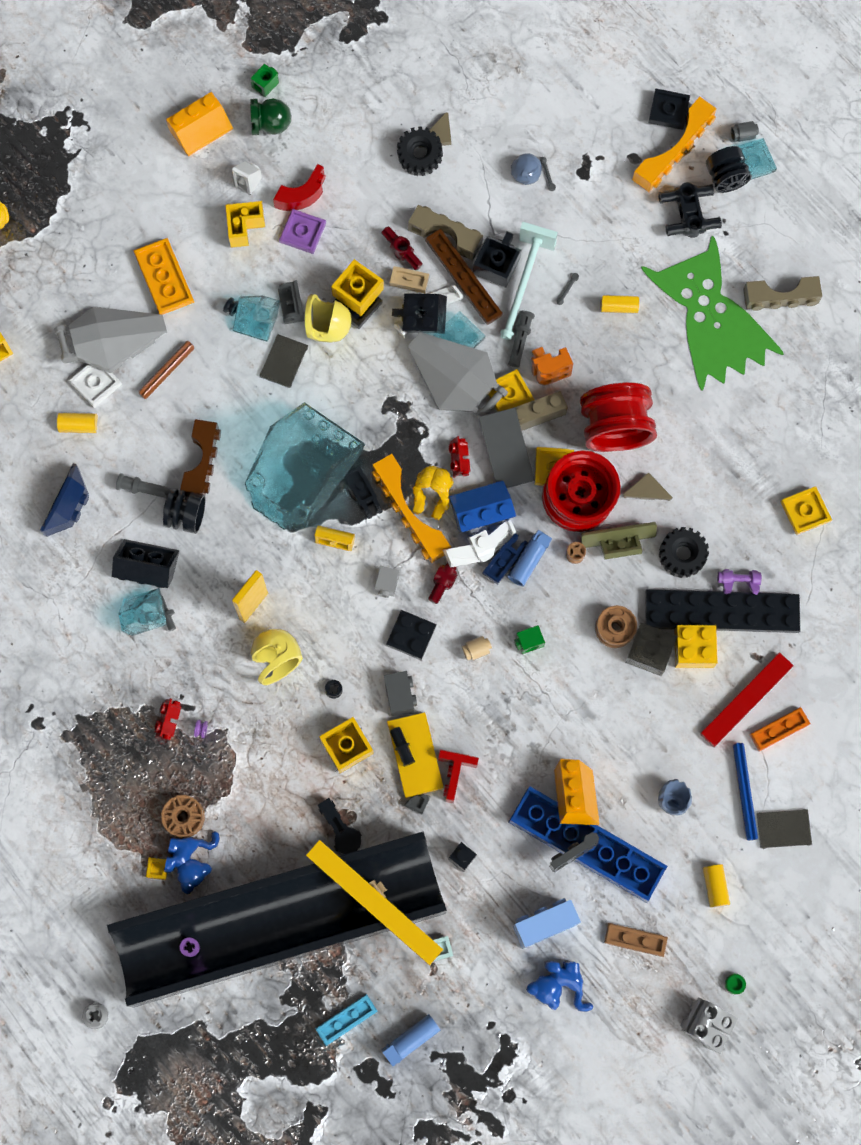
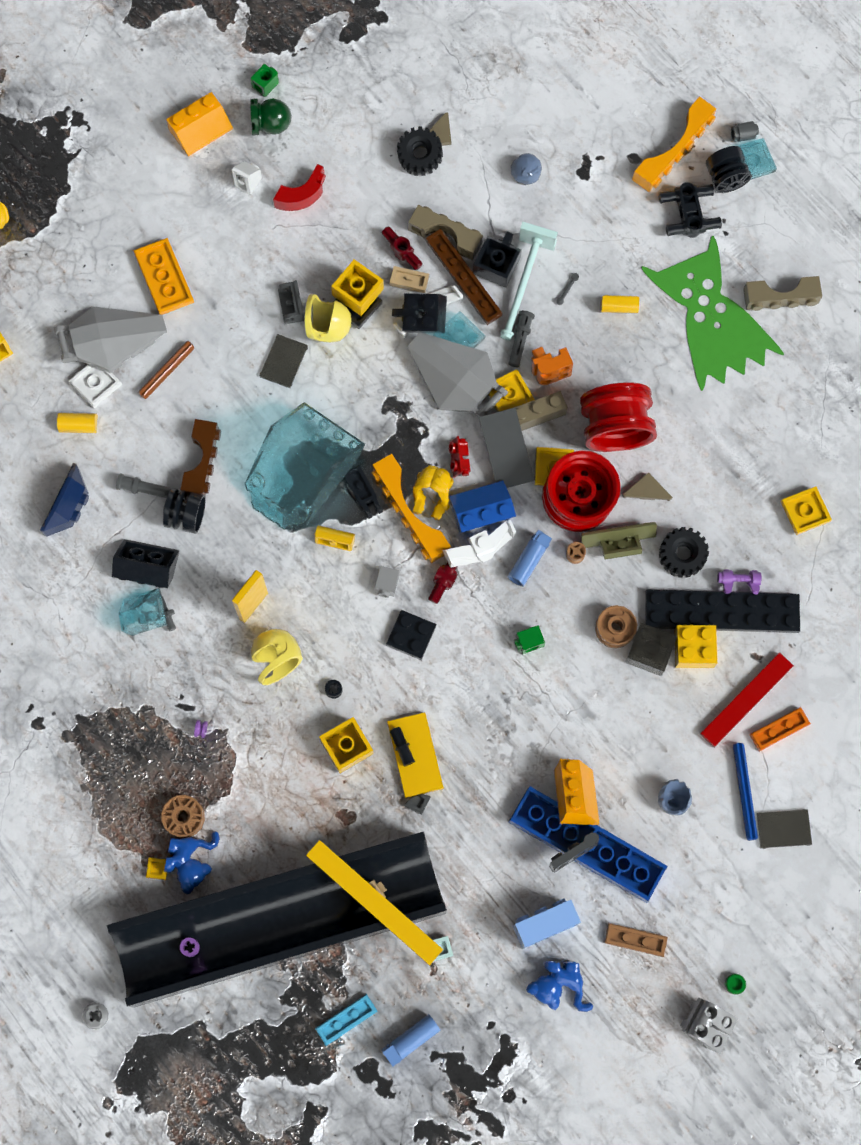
(164, 726): red hinge -> none
(230, 306): black bush -> none
(243, 217): yellow brick -> none
(256, 316): clear light blue slope -> none
(302, 231): medium lavender tile -> none
(350, 838): black piece -> none
(399, 693): dark grey brick -> none
(454, 771): red bracket -> none
(462, 857): black brick -> none
(476, 648): tan brick -> none
(504, 560): dark blue hinge -> none
(552, 187): dark grey hinge -> none
(669, 109): black plate -> none
(716, 886): yellow brick -> none

